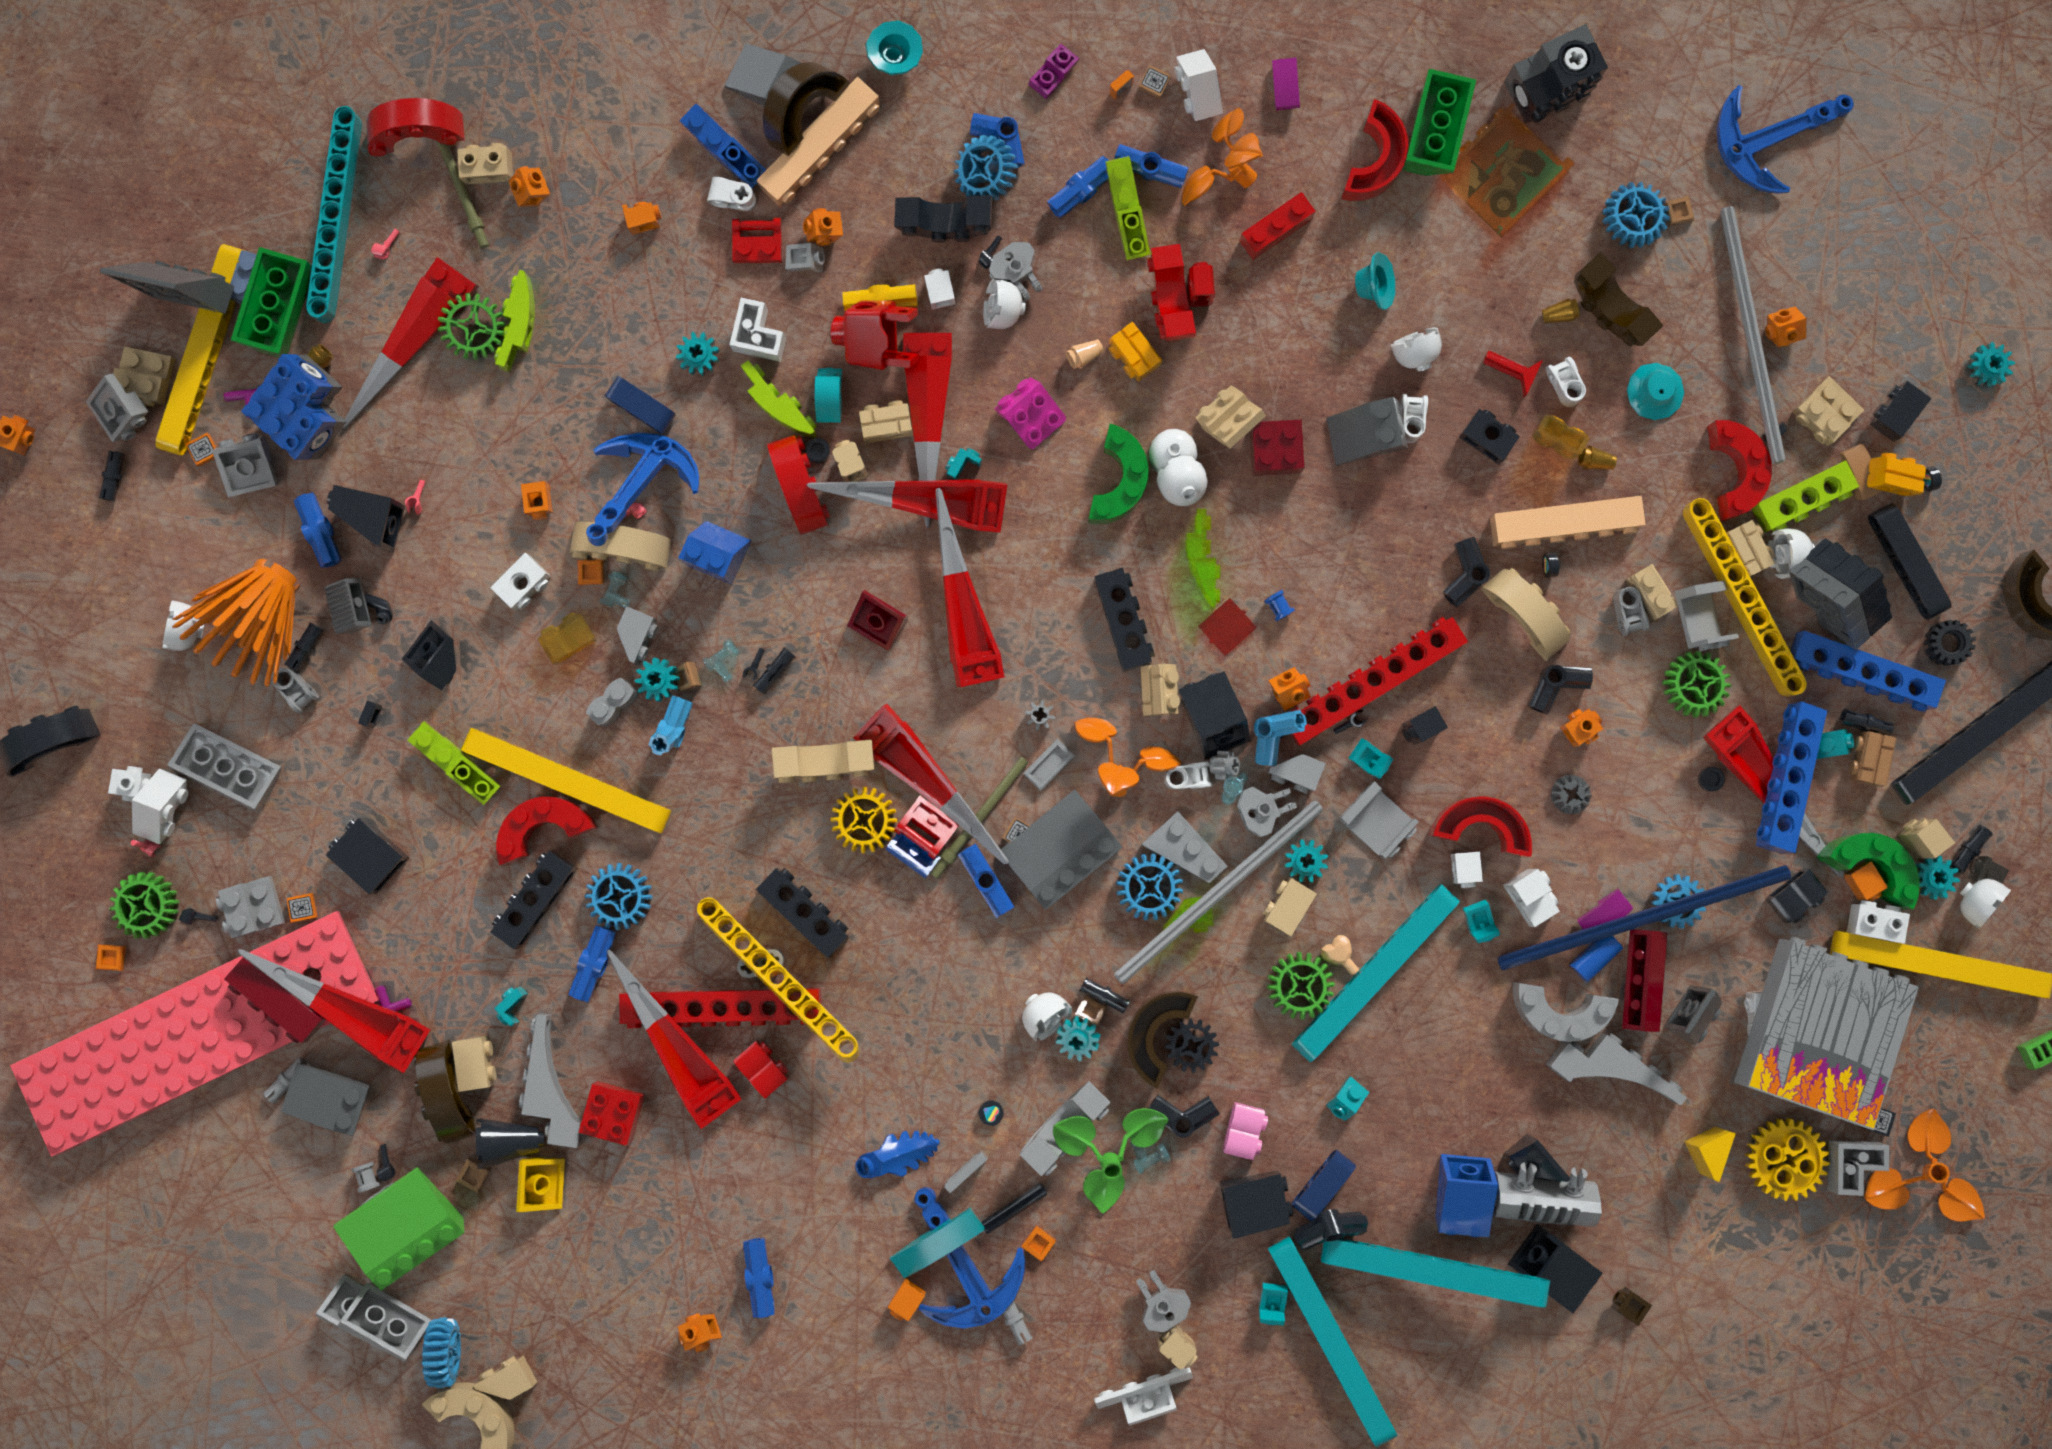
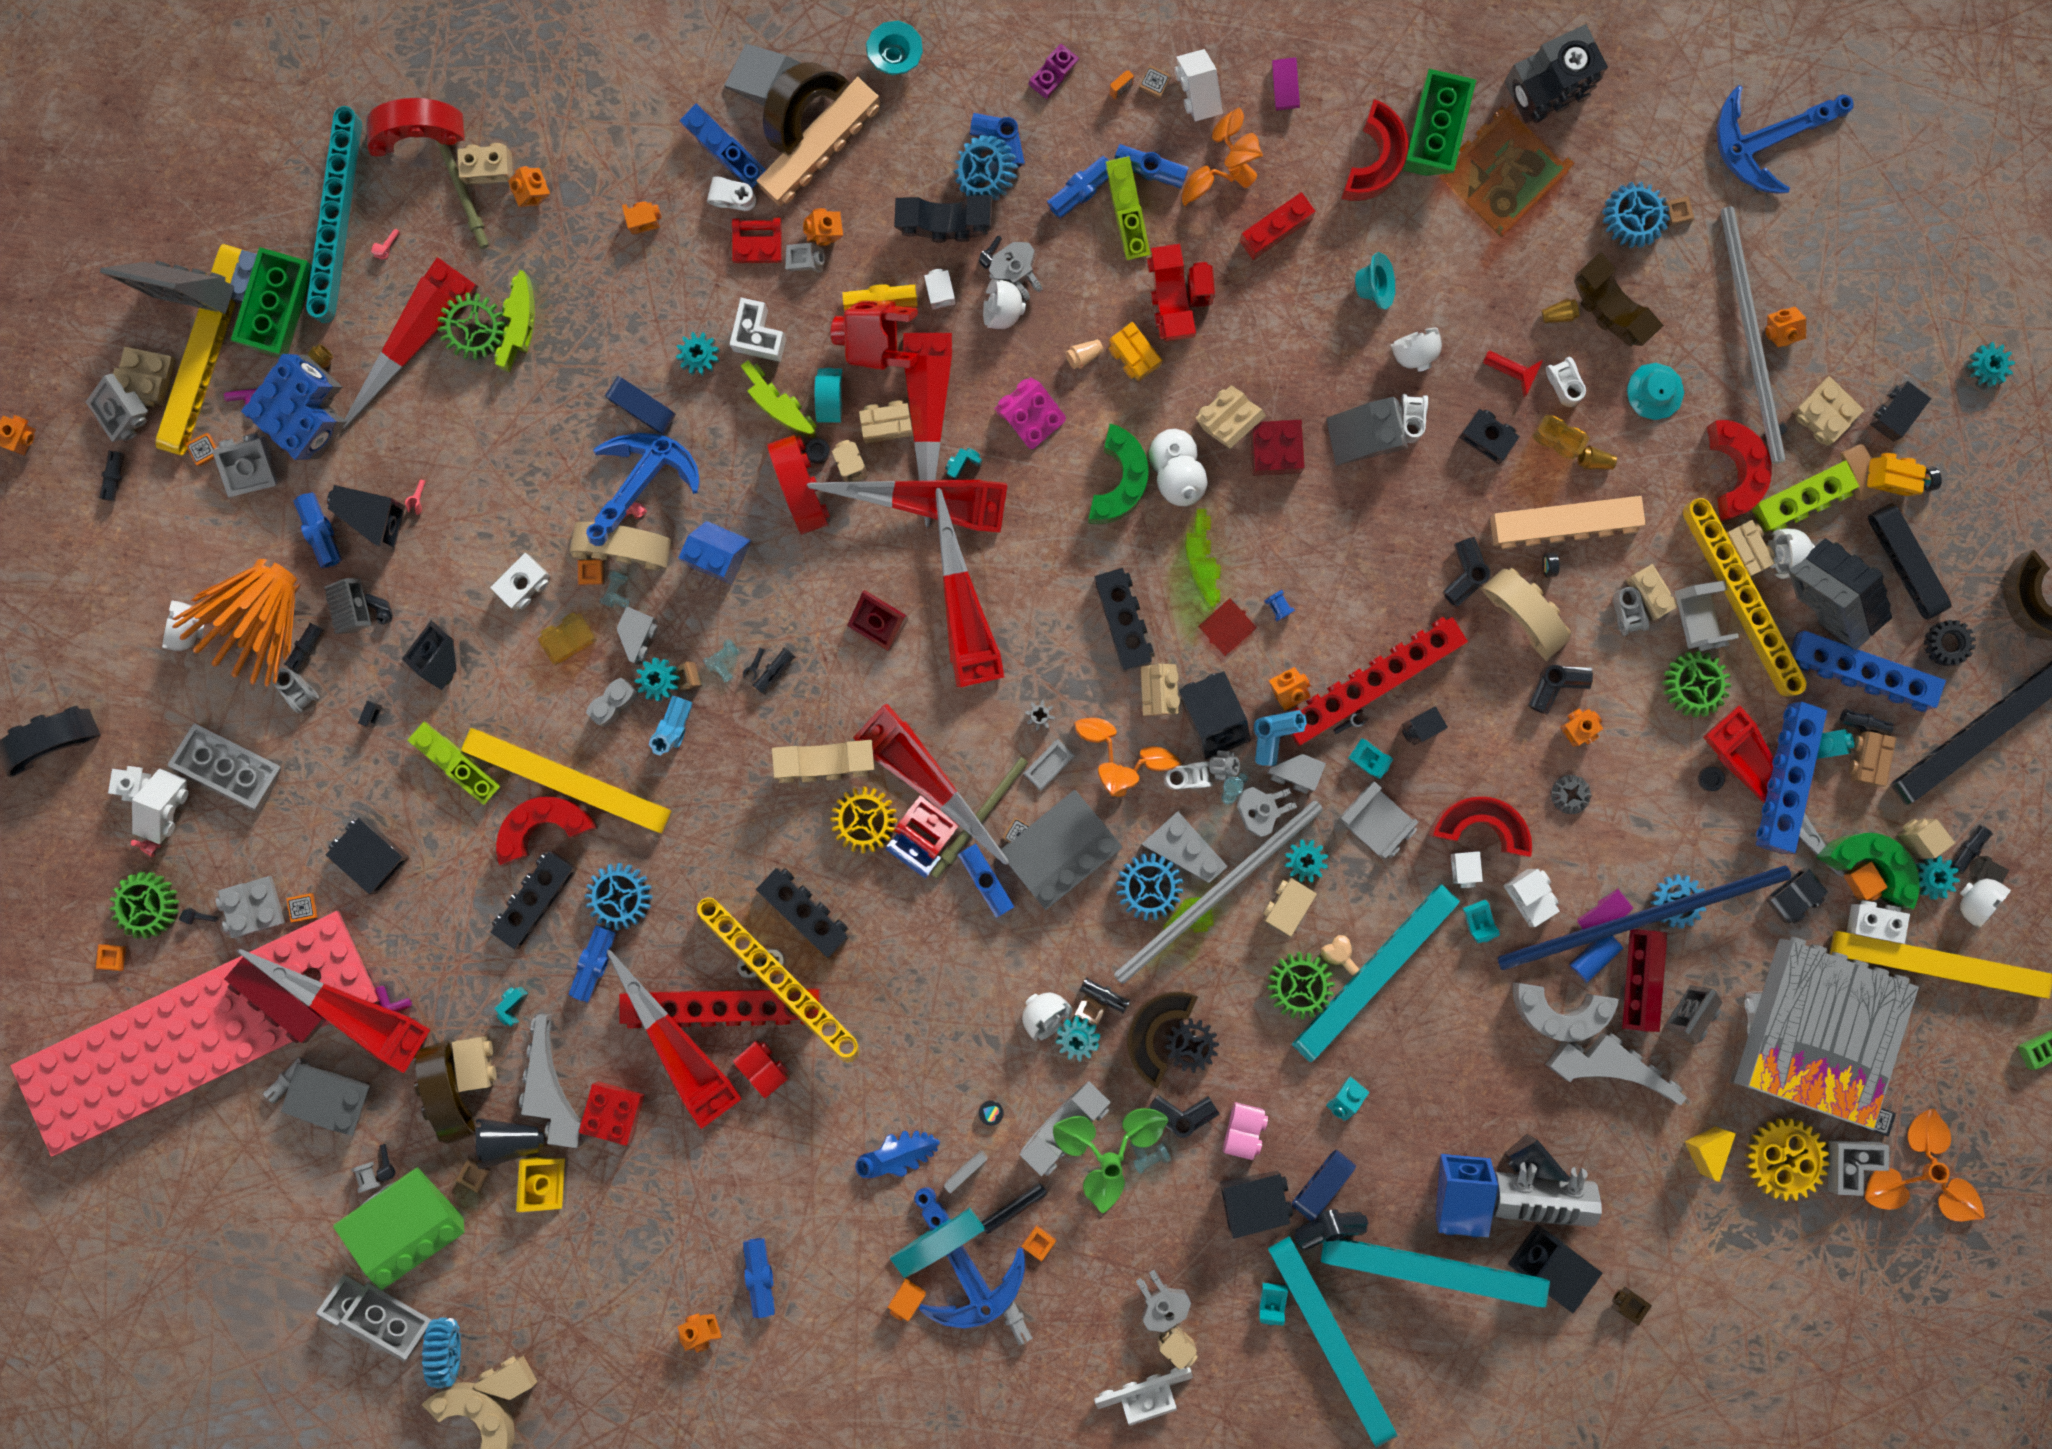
(531, 493): orange brick -> none

